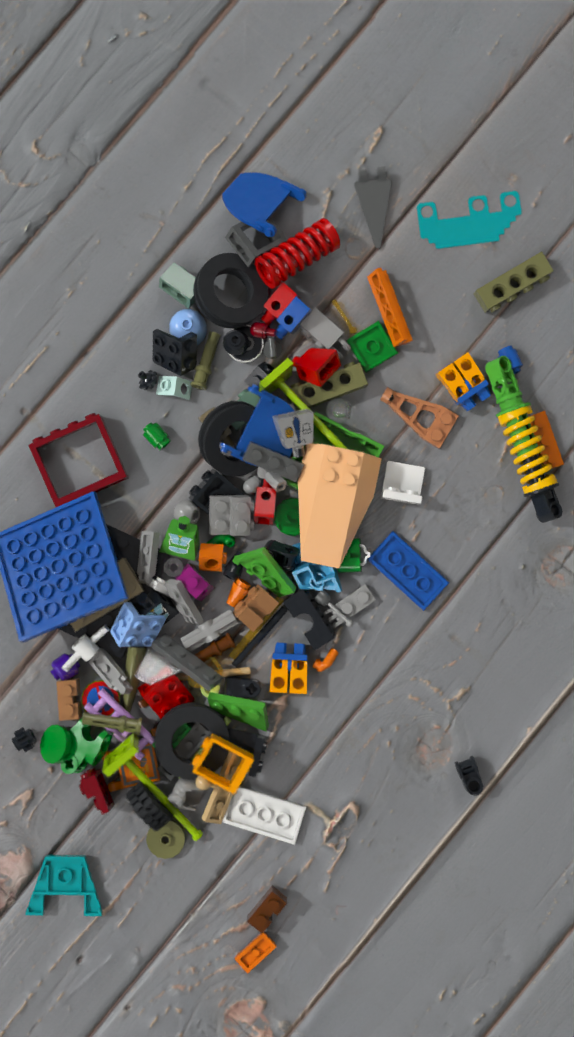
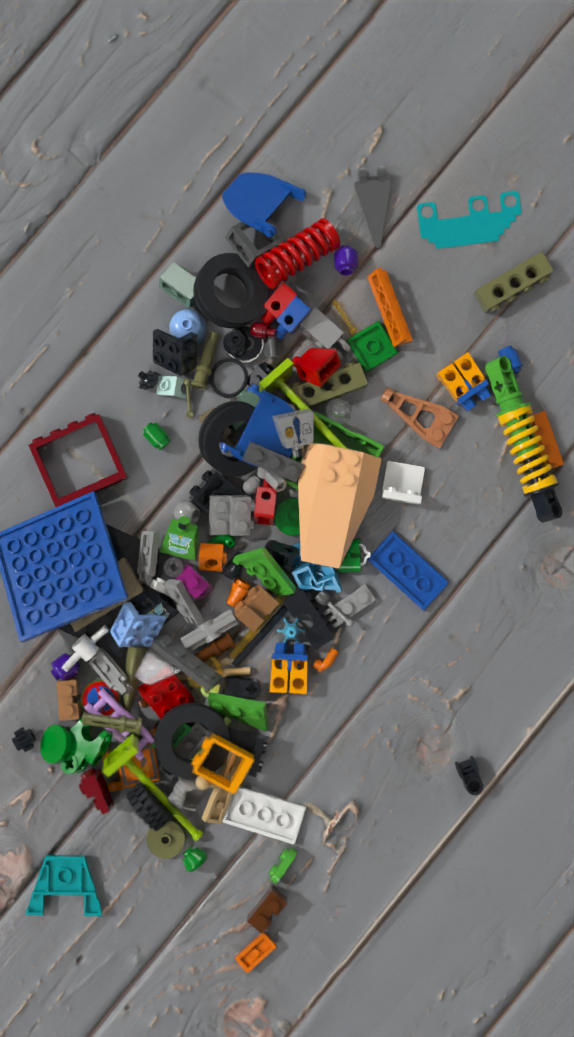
(190, 413): none -> olive hinge
(194, 858): none -> green cone
(245, 377): none -> black tyre
(277, 871): none -> bright green plate
(291, 630): none -> medium azure piece
(346, 260): none -> dark purple head

